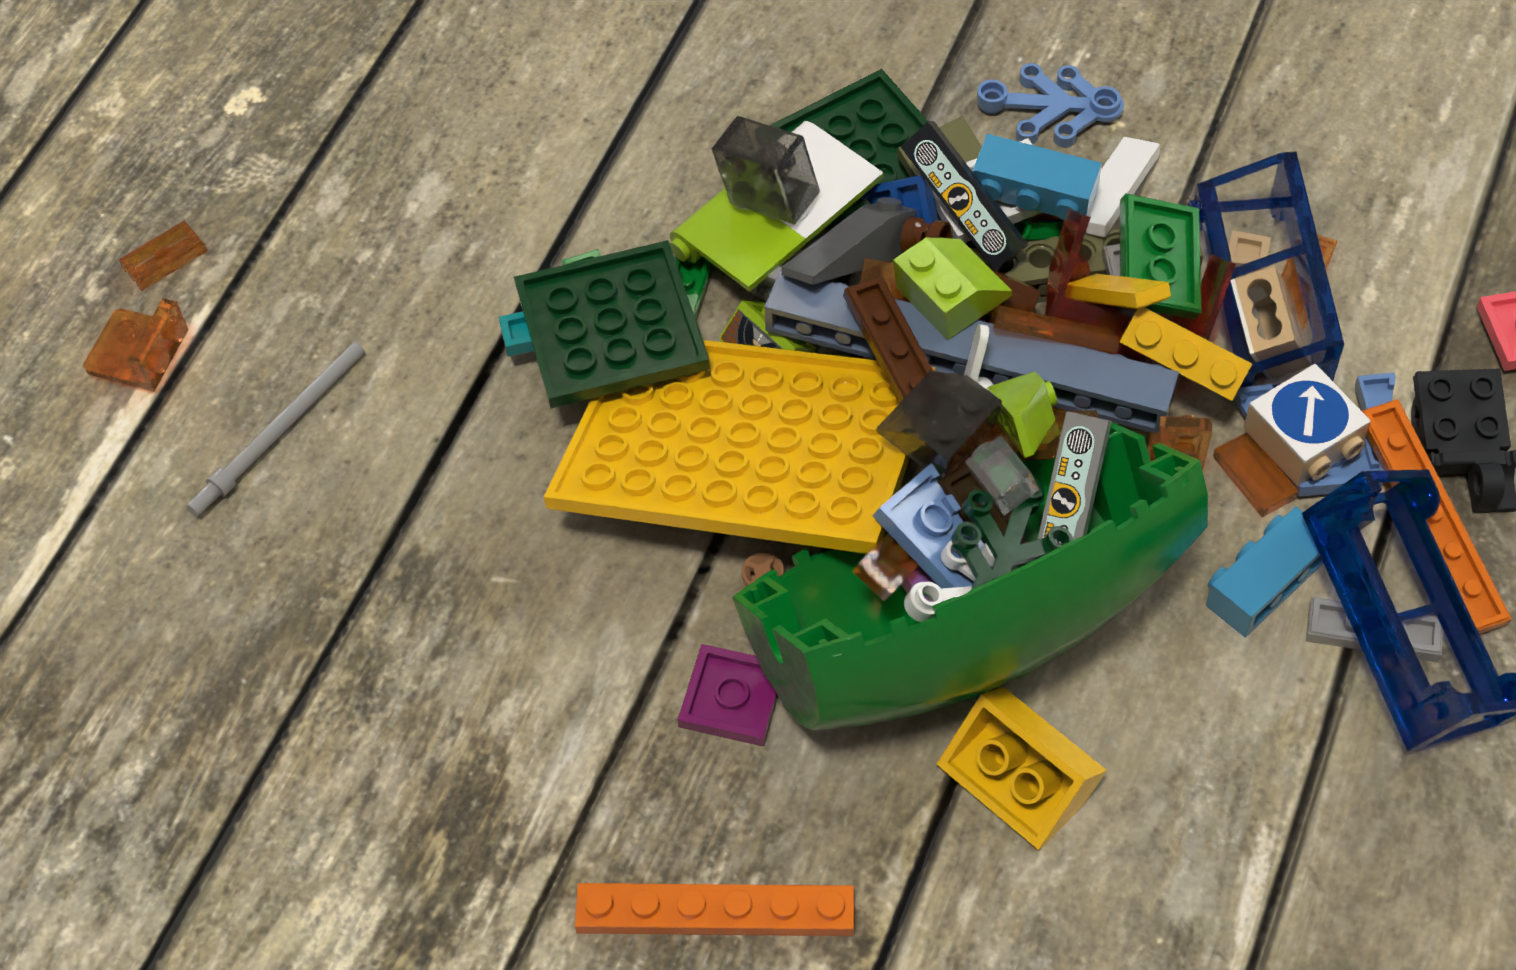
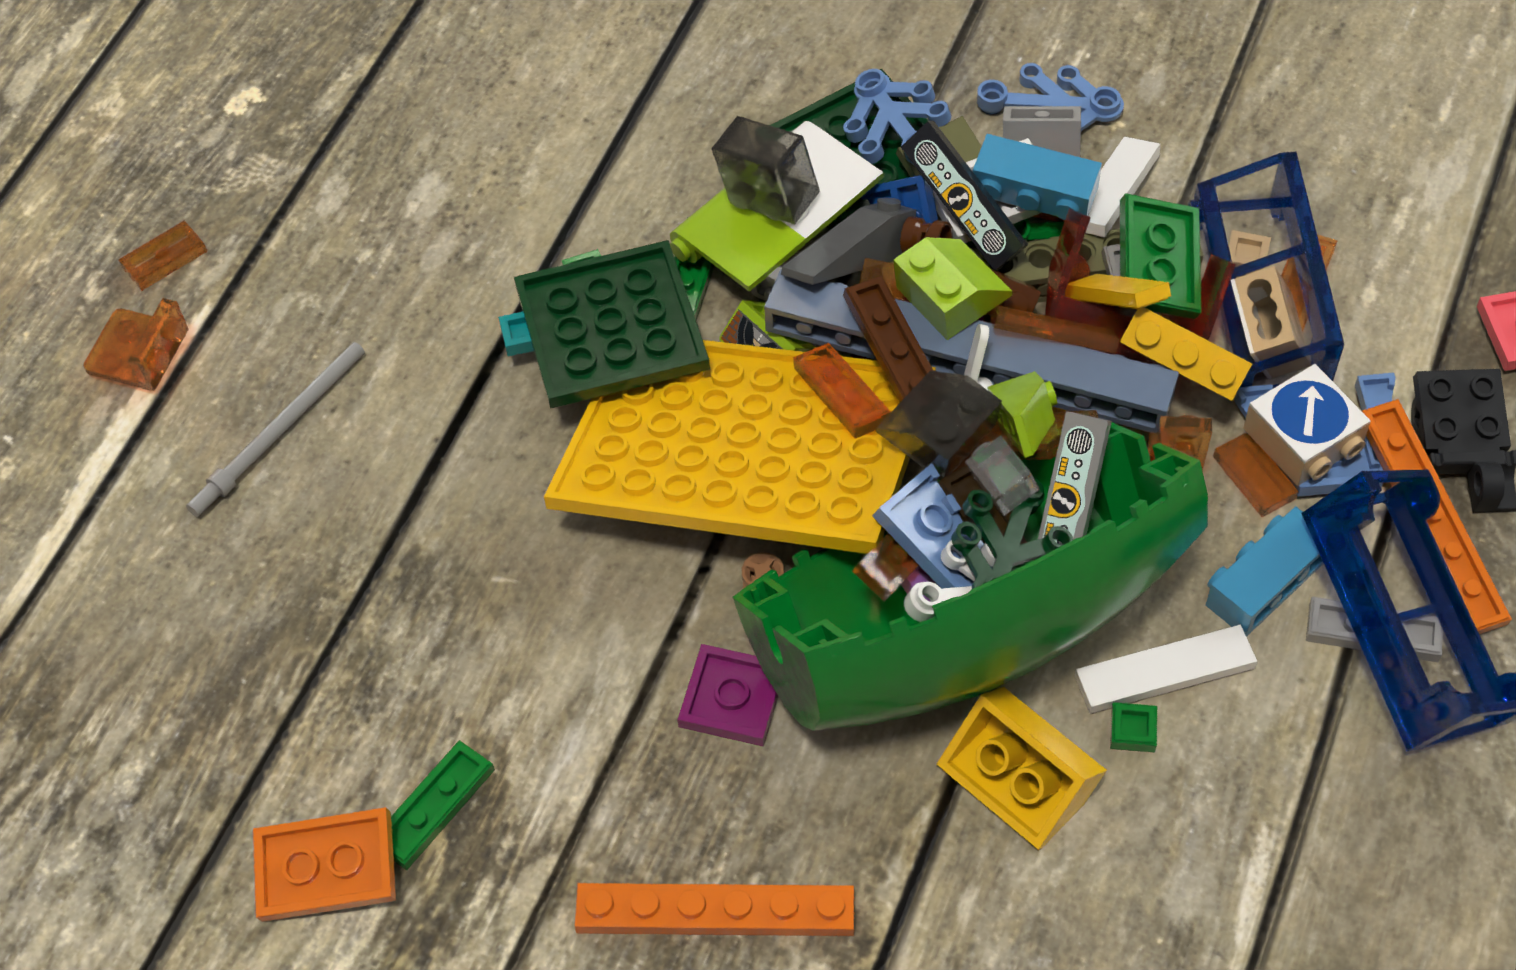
(324, 864): none -> orange plate
(437, 802): none -> green tile
(841, 389): none -> clear orange tile
(875, 88): none -> medium blue plant
(1045, 126): none -> light grey brick
(1133, 727): none -> green tile
(1165, 668): none -> white tile

